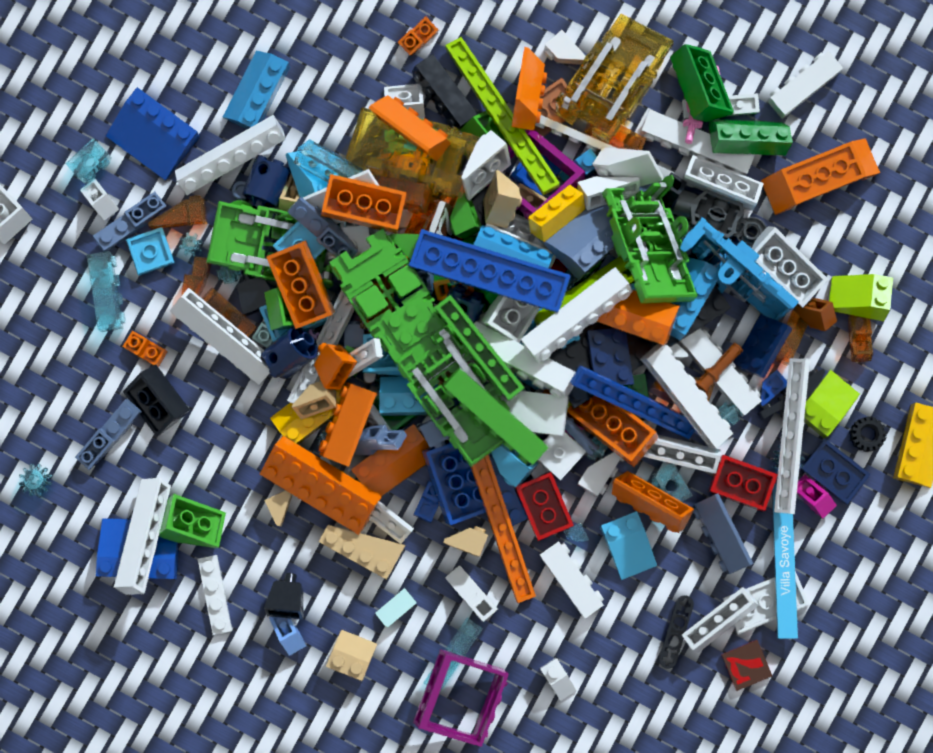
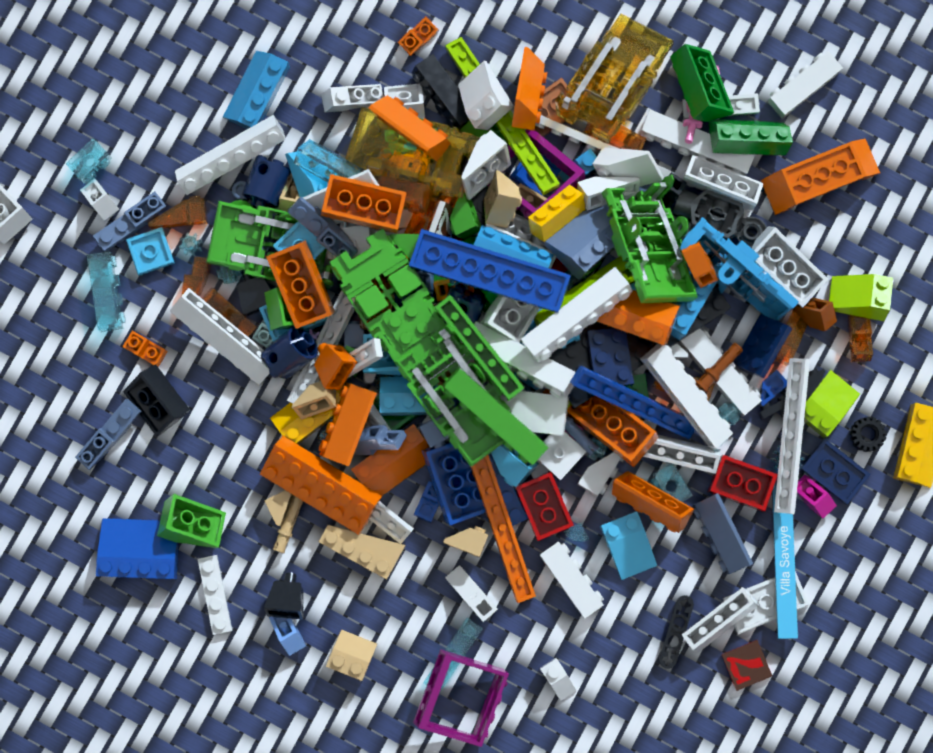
(29, 476): clear light blue gear -> none
(142, 536): white brick -> none
(152, 134): blue slope -> none
(285, 531): none -> tan pin
(350, 97): none -> white slope
(395, 608): light aqua slope -> none
(484, 97): none -> white slope
(563, 50): white slope -> none
(700, 264): none -> orange slope

